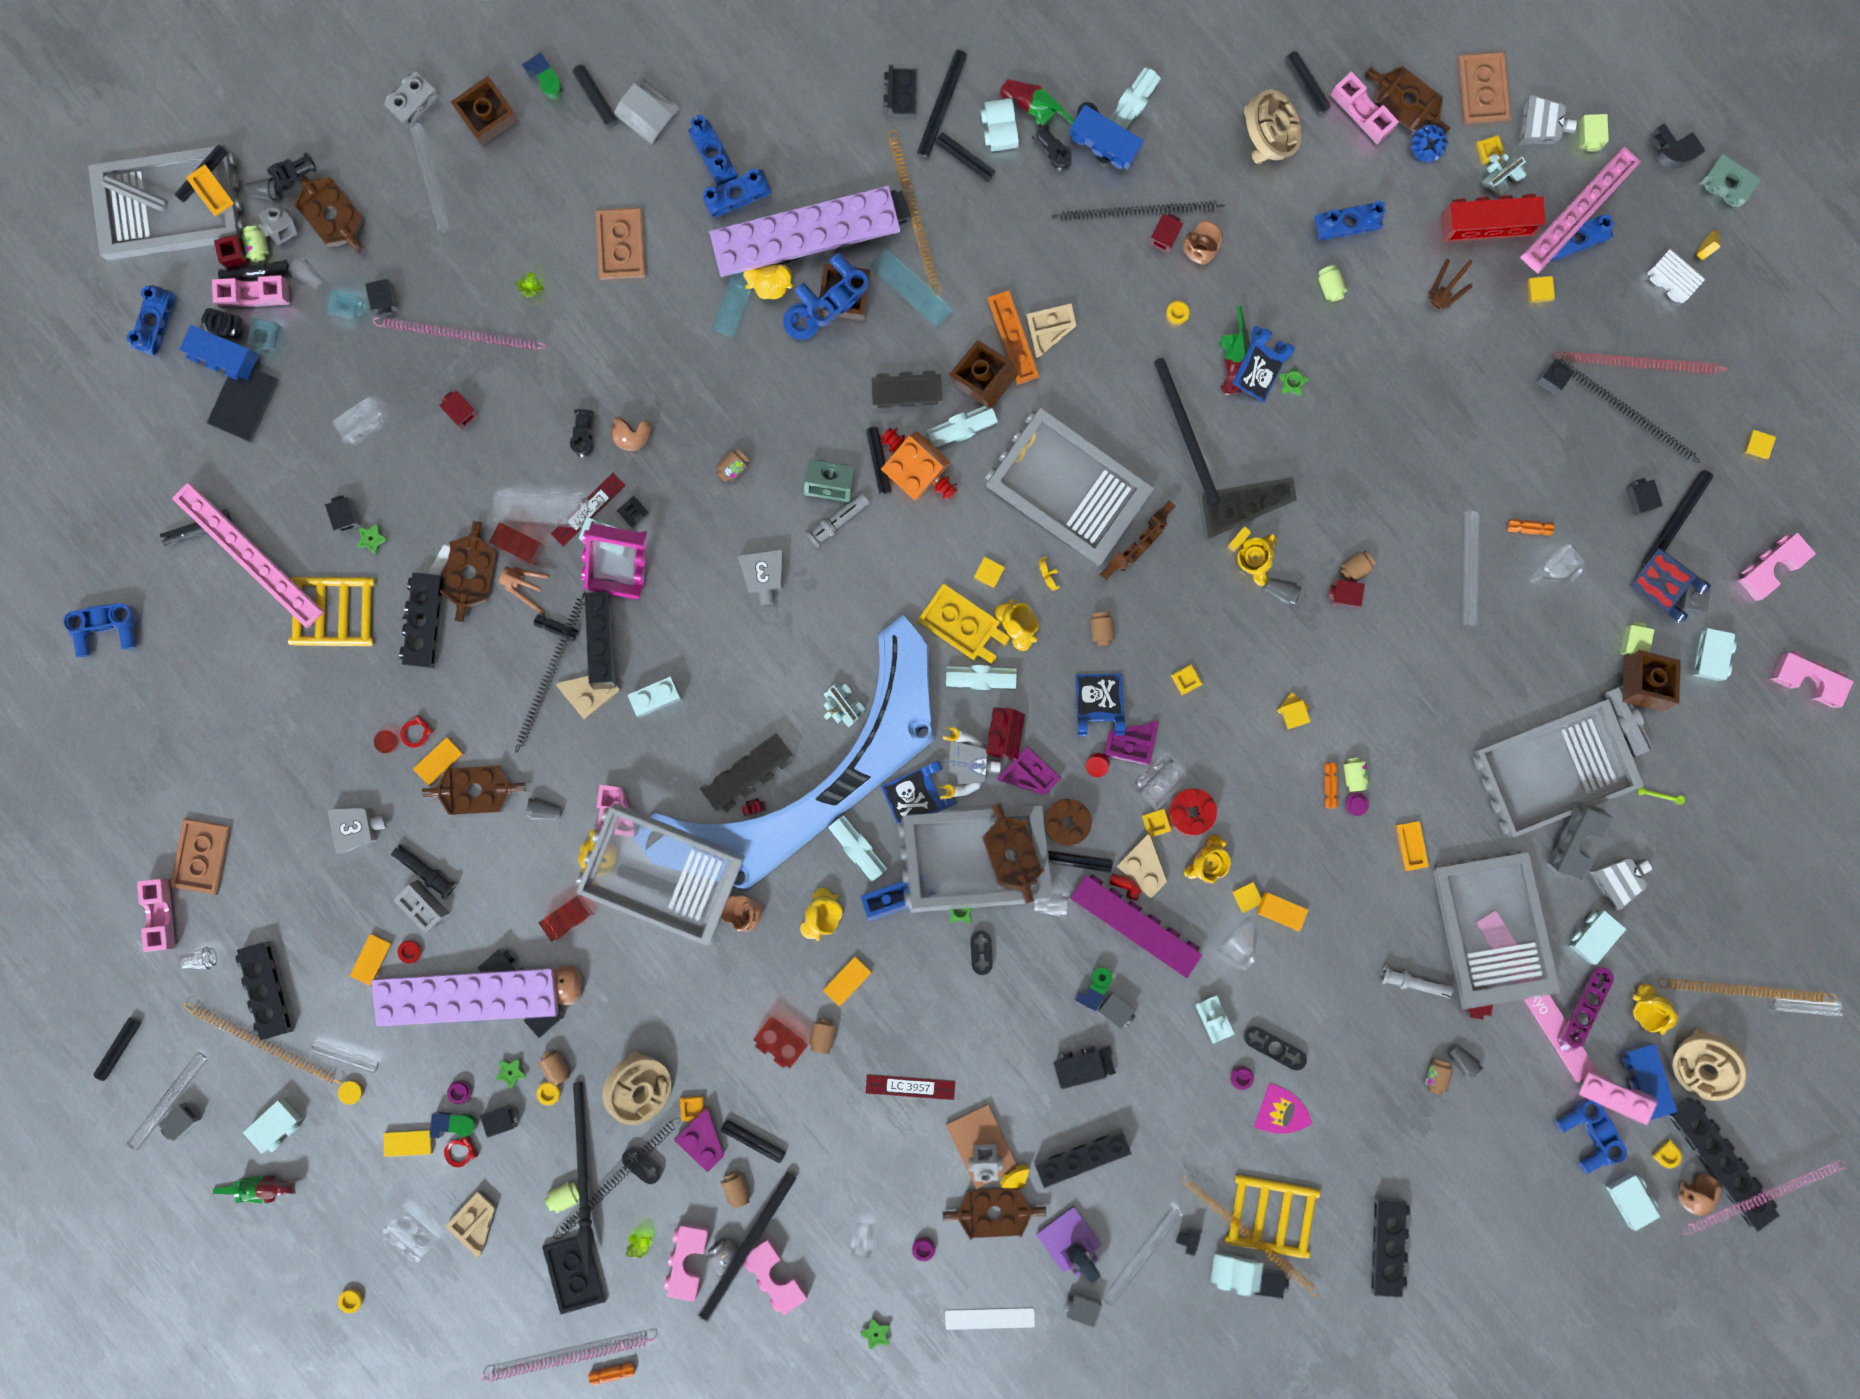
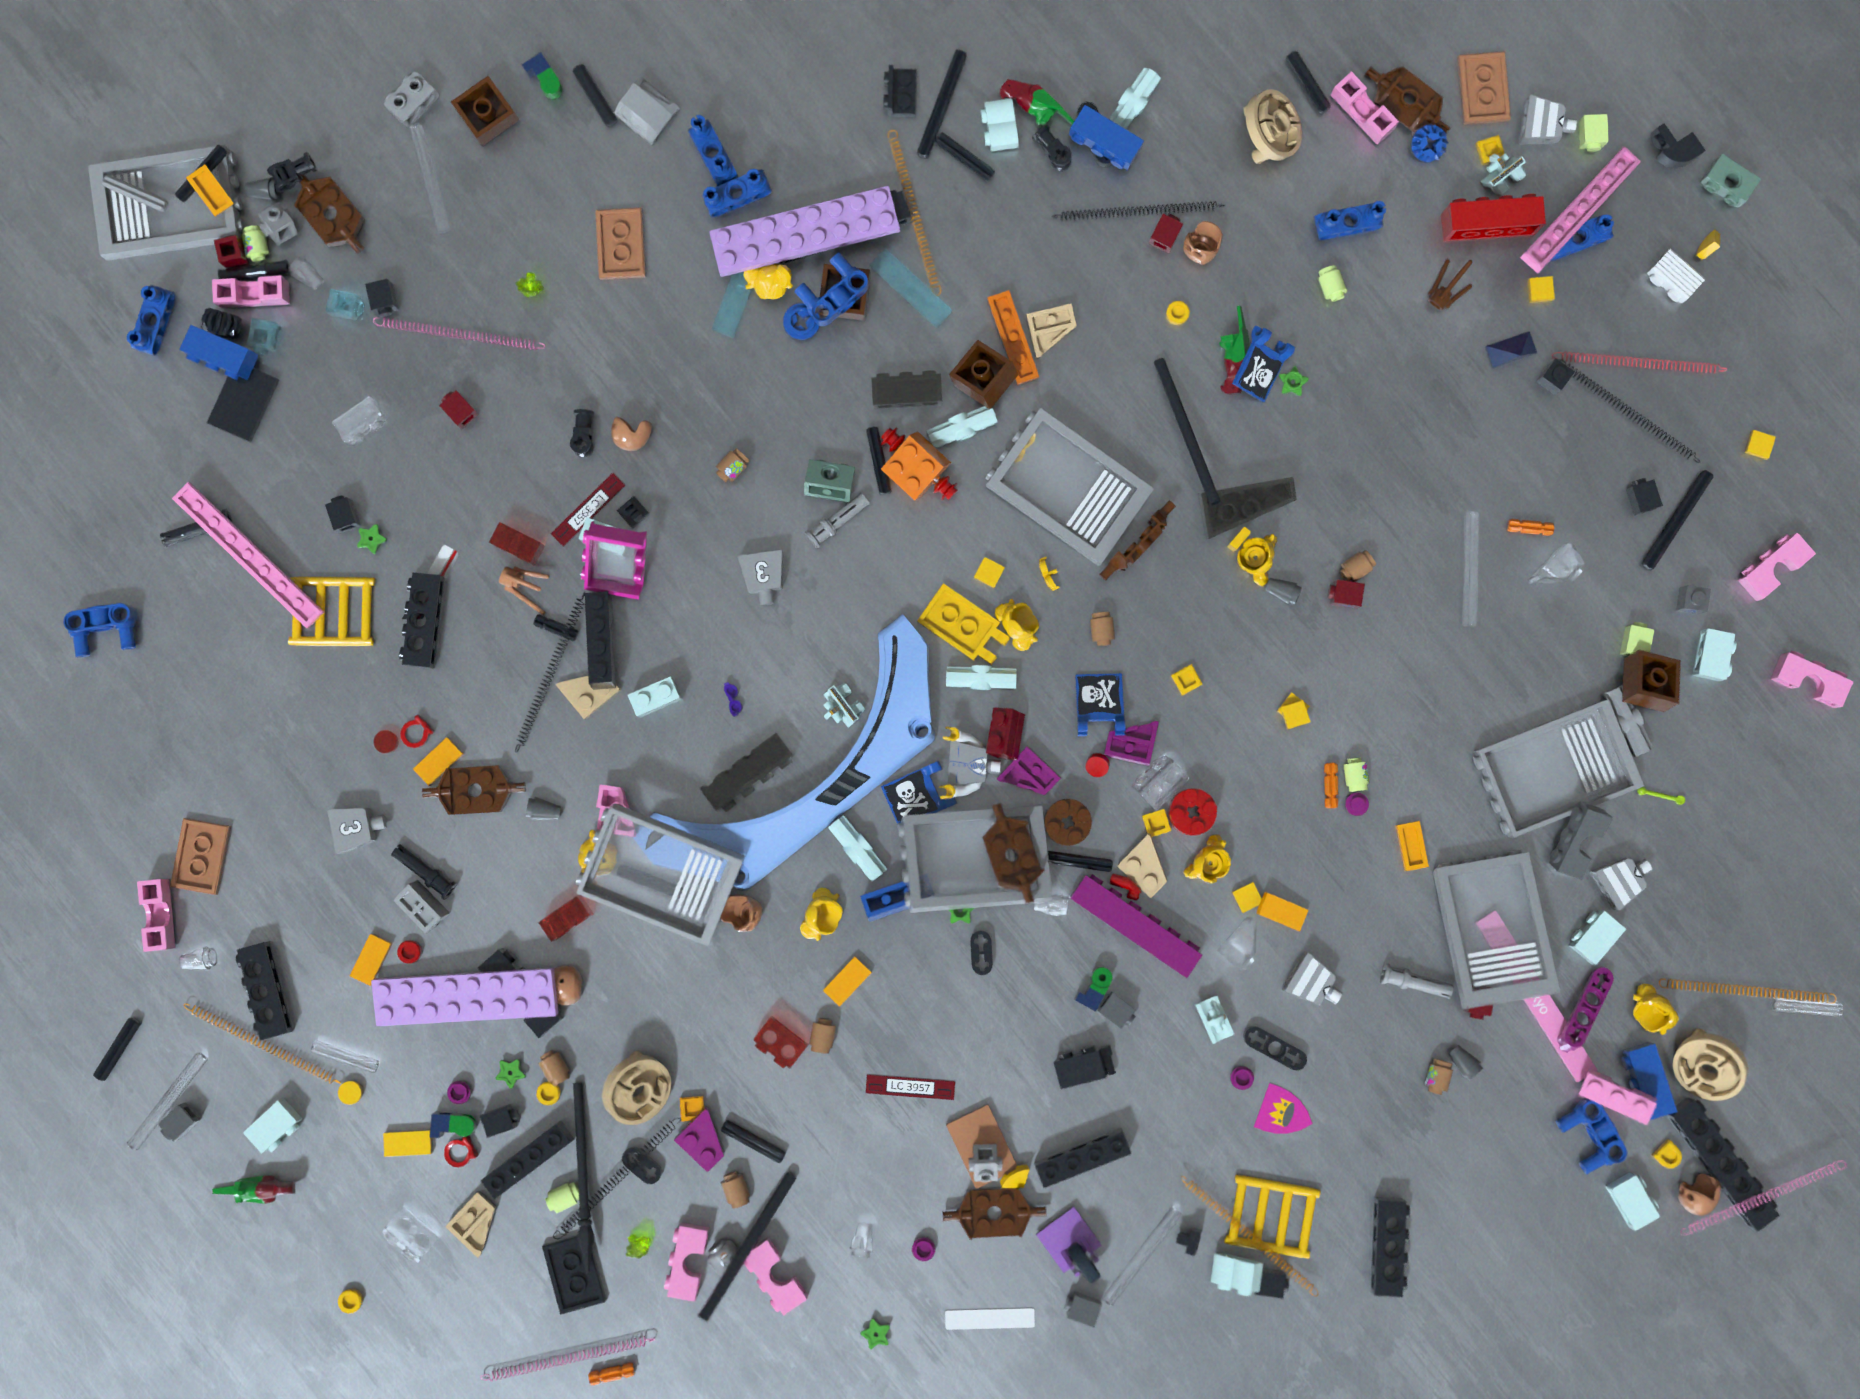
(462, 554): reddish brown plate -> none
(527, 1160): none -> black brick
(539, 508): clear brick -> none
(732, 692): none -> dark purple piece
(753, 806): dark red plate -> none
(1312, 981): none -> torso
(1511, 349): none -> dark blue slope
(1666, 581): flag -> none

